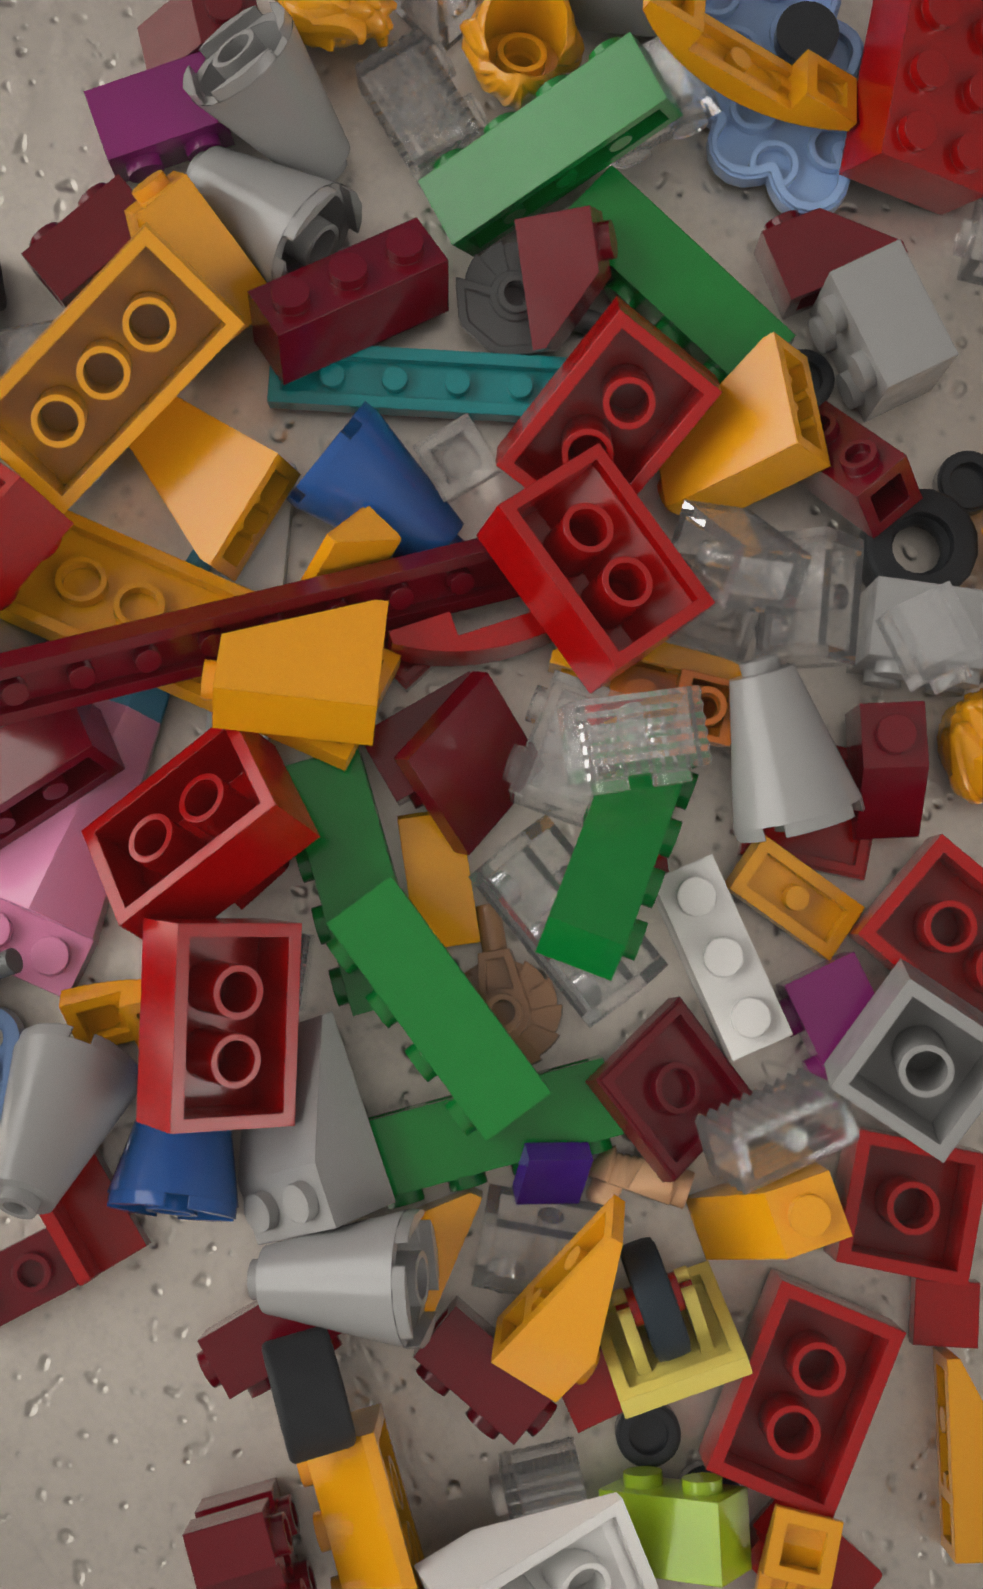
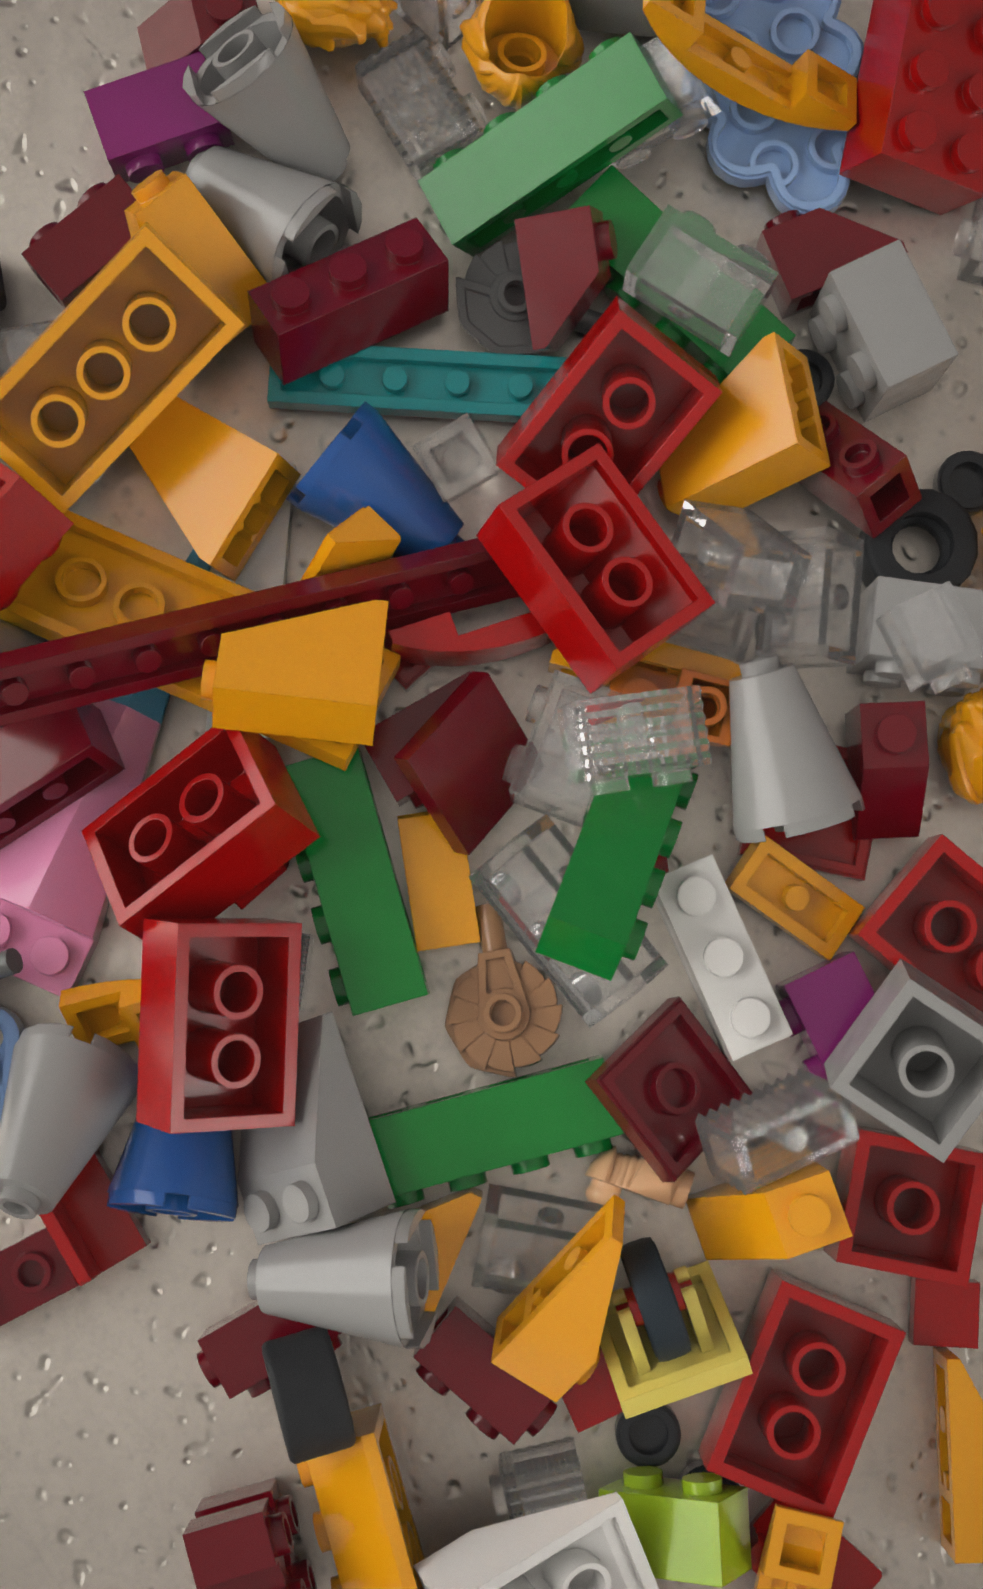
(437, 1008): green brick -> none
(552, 1173): dark purple tile -> none
(700, 278): none -> clear brick
(803, 28): black tile -> none

